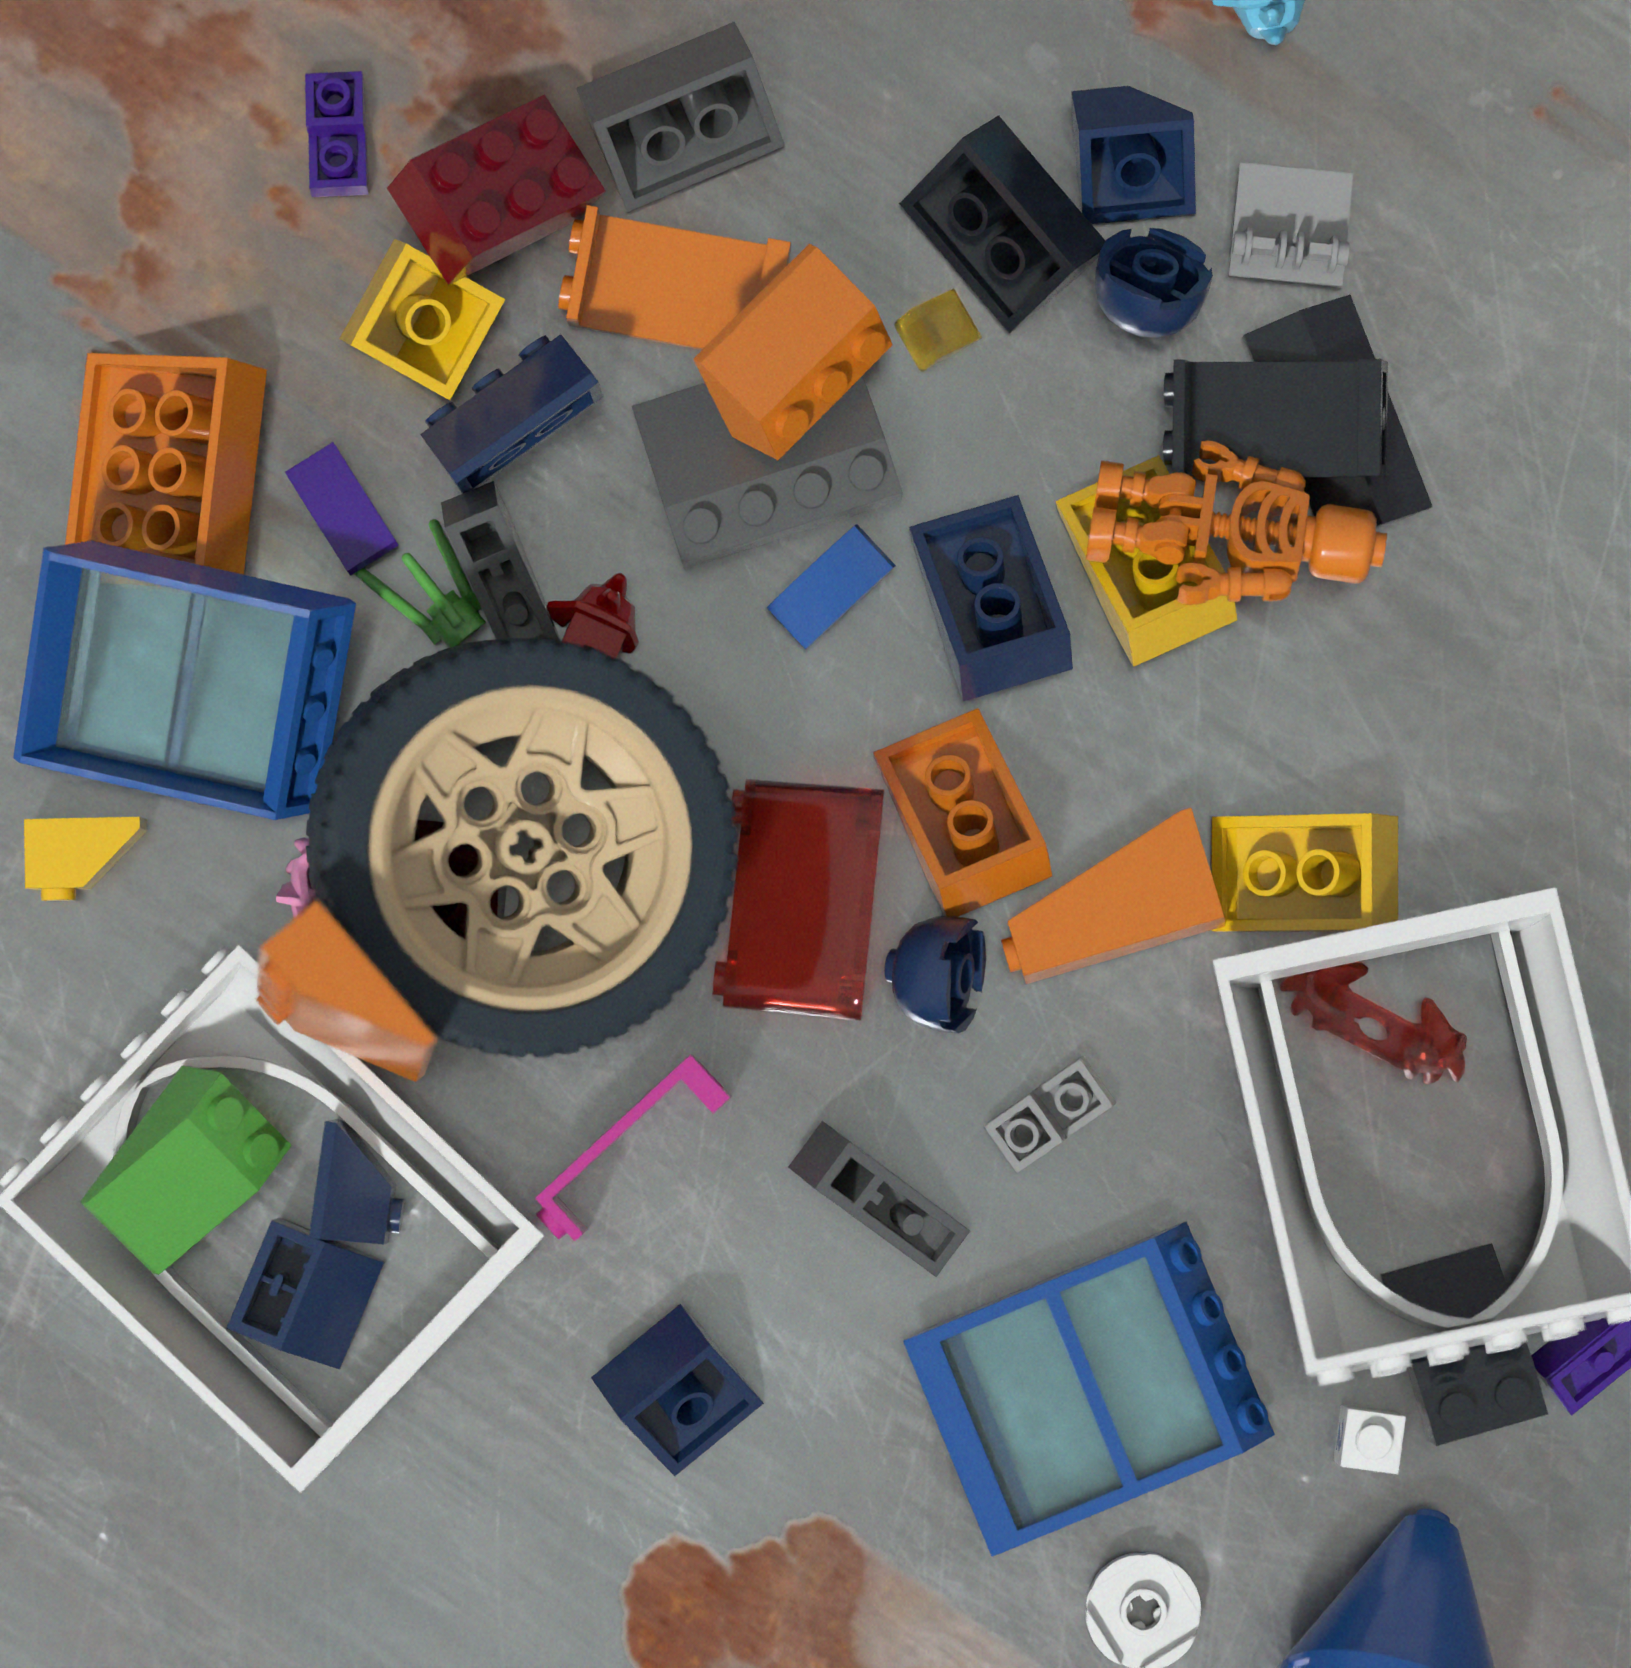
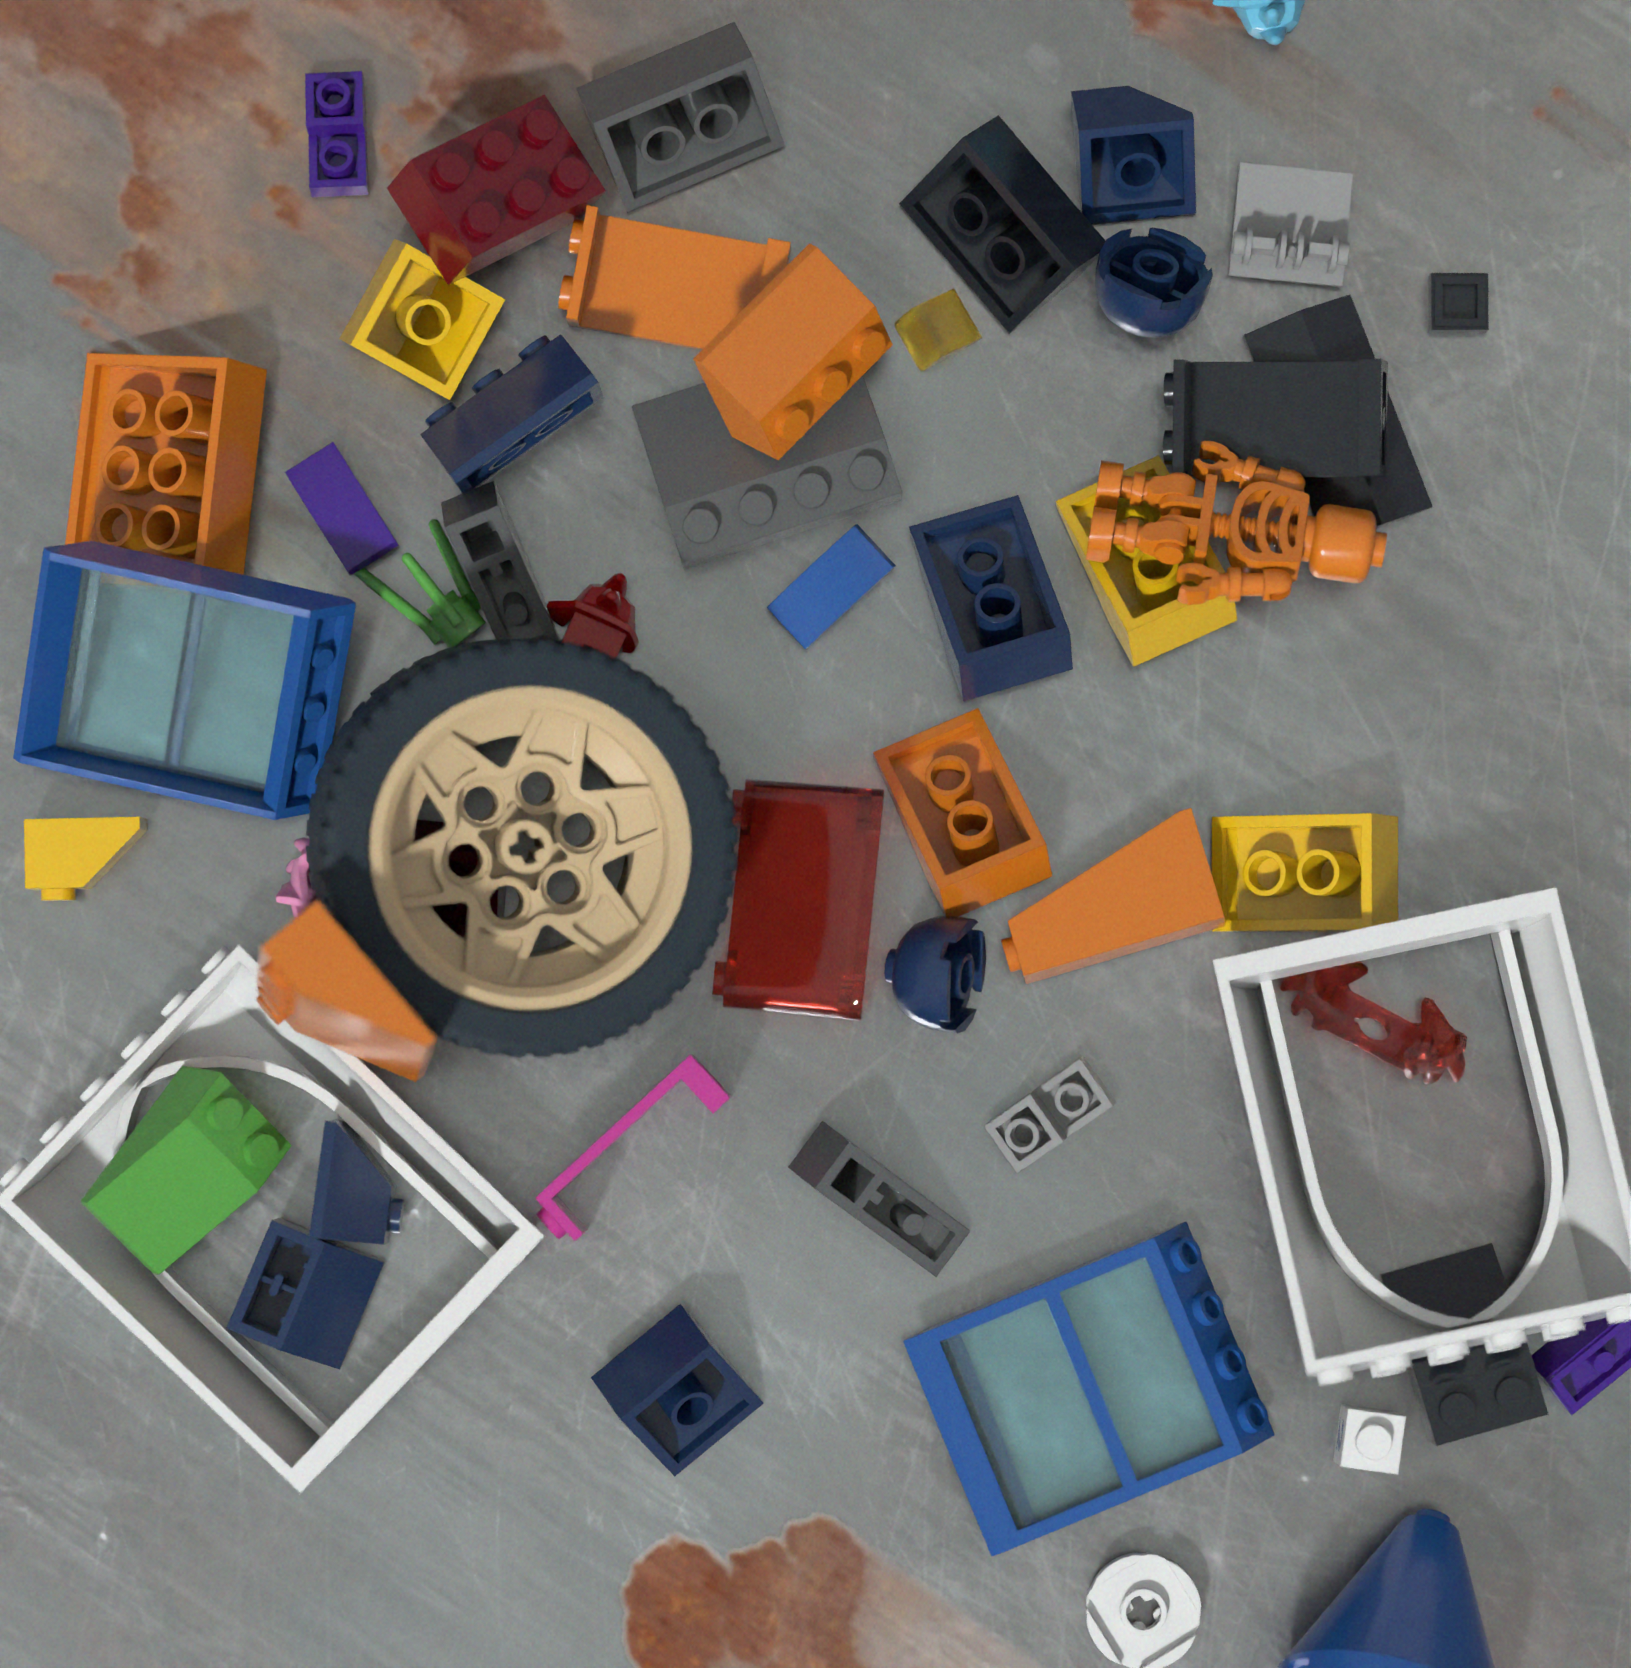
(1458, 303): none -> black tile

